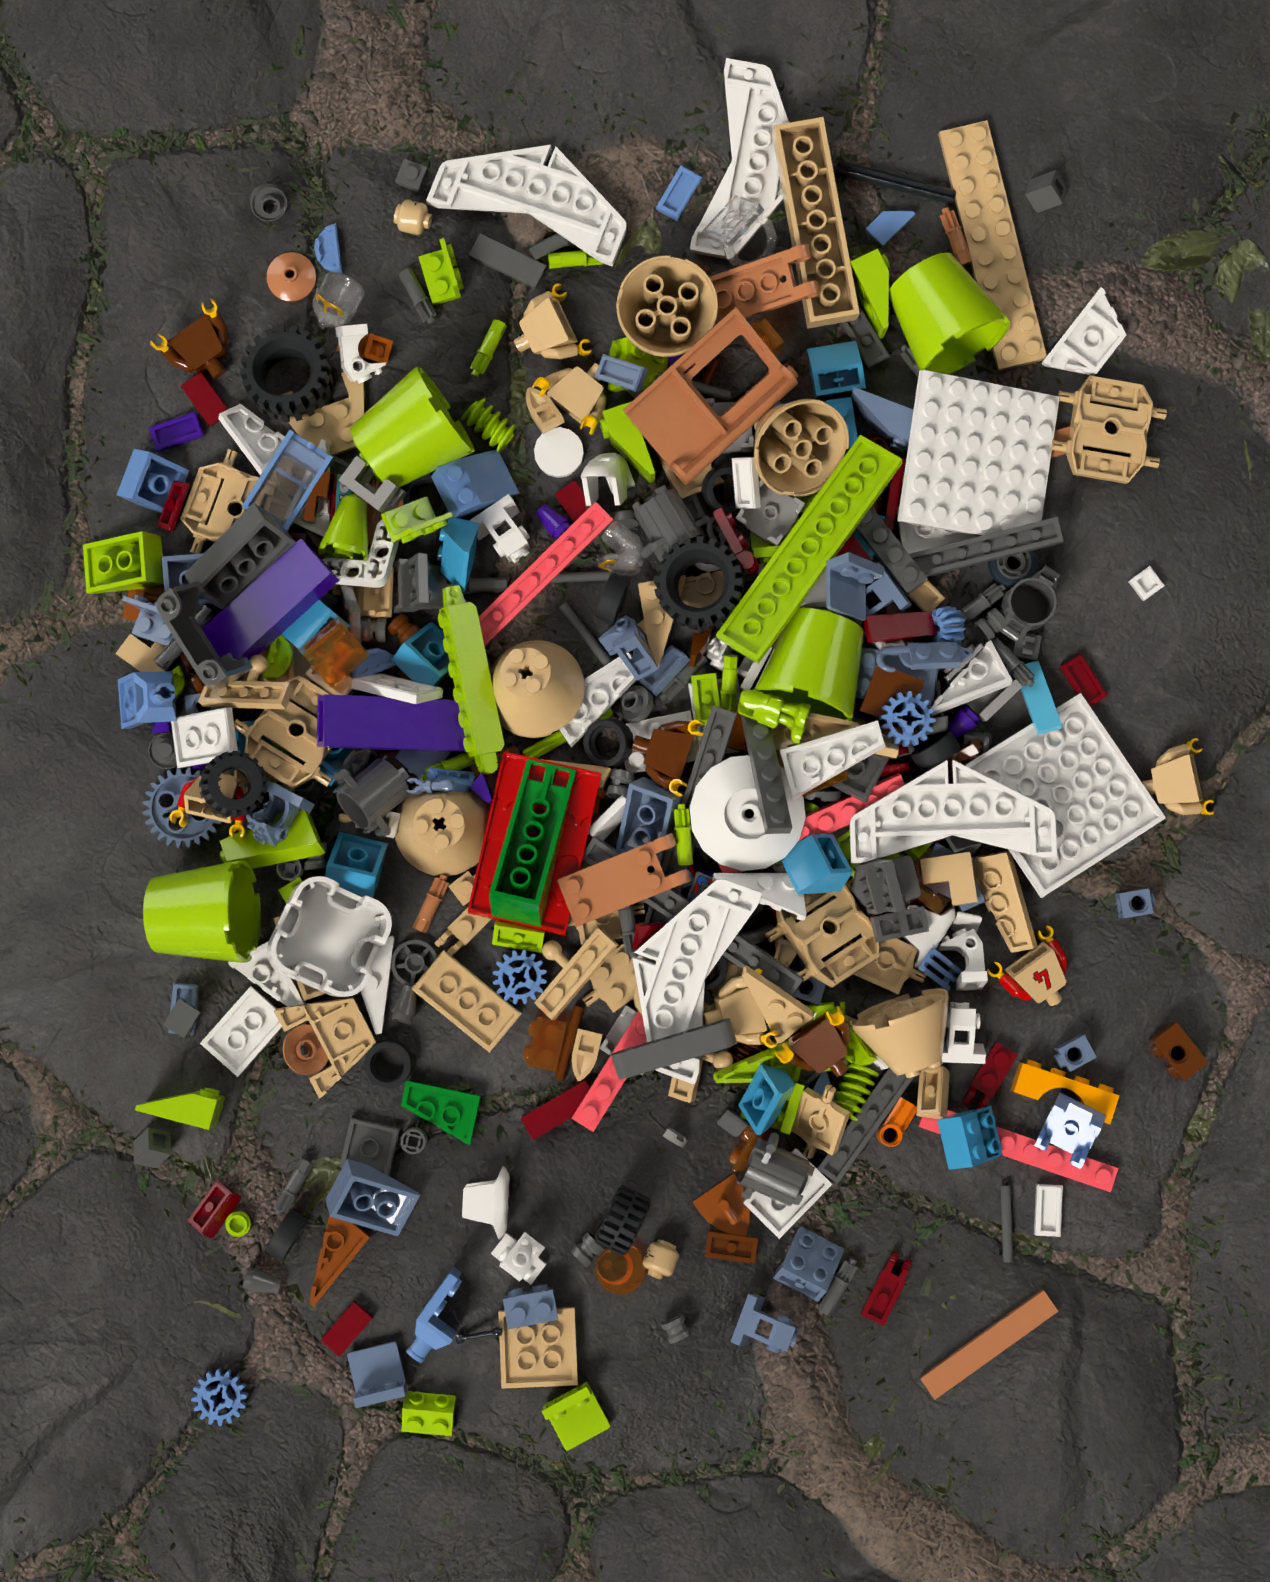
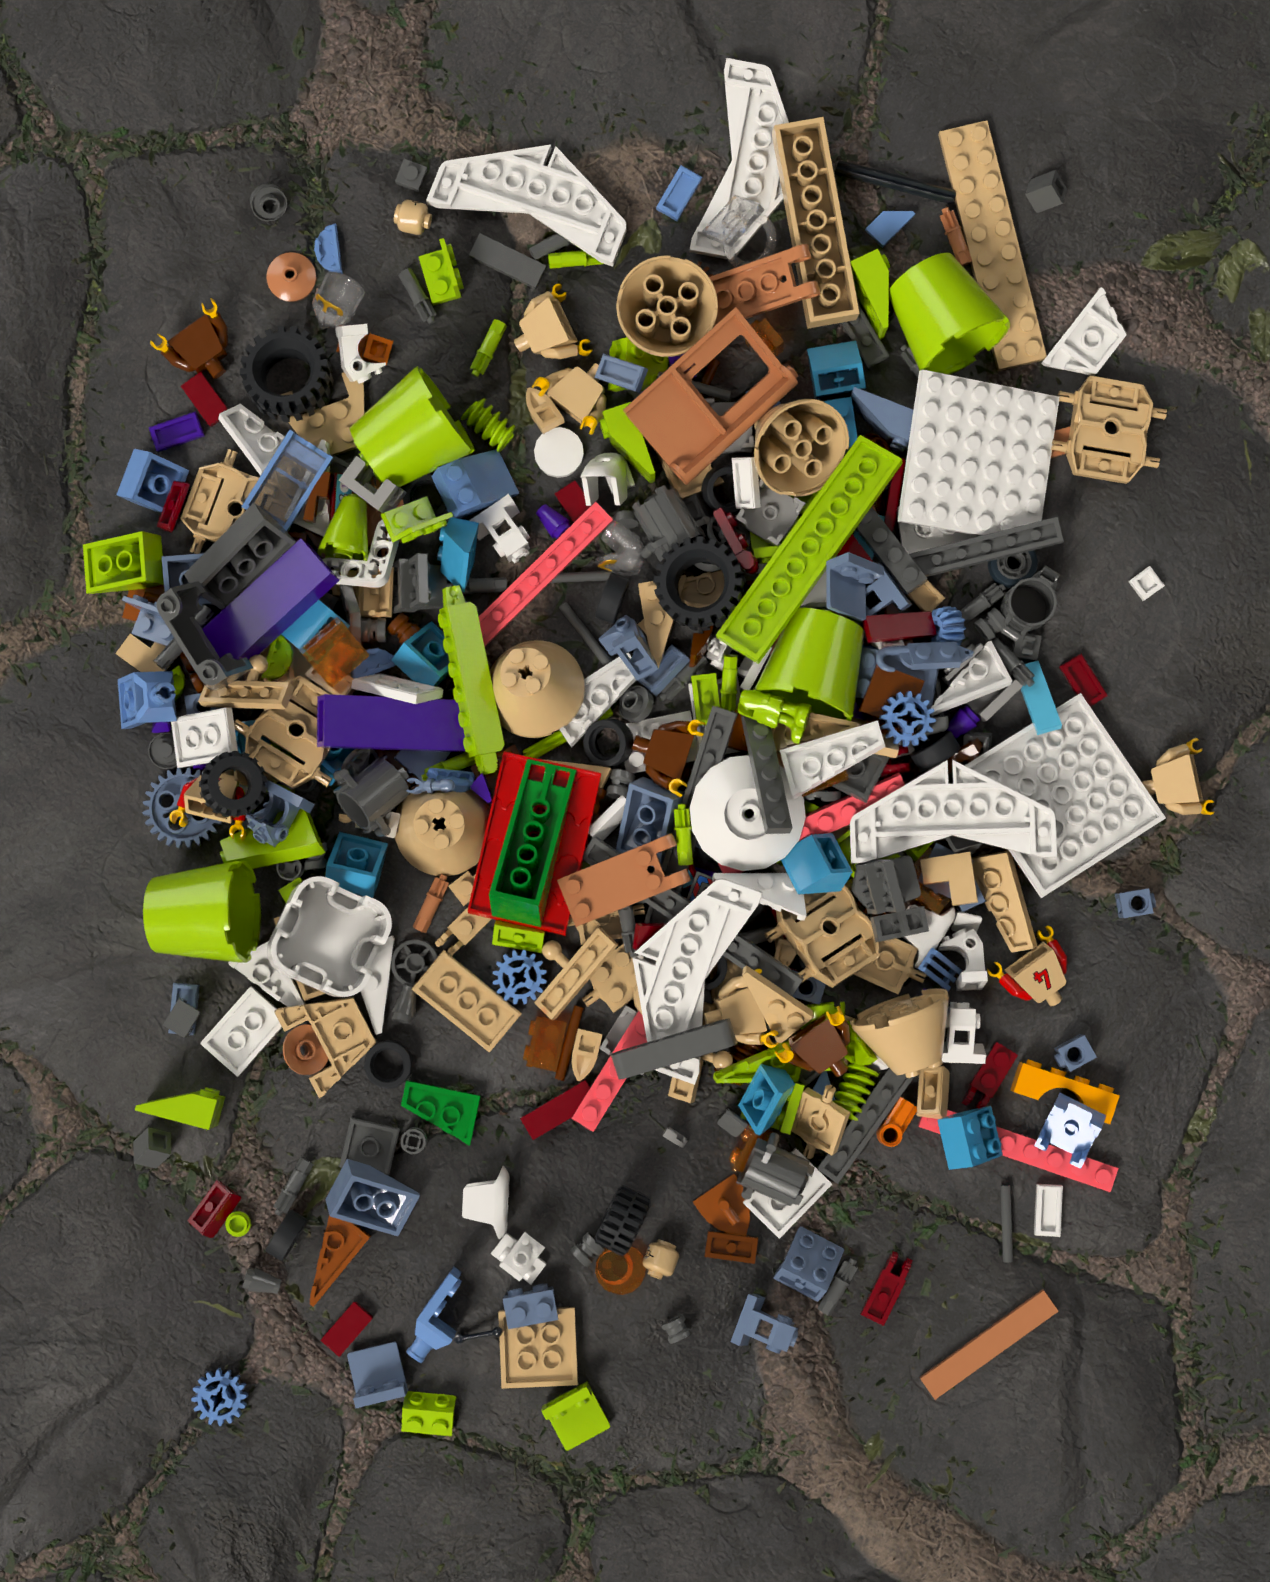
(1190, 1059): reddish brown brick -> none

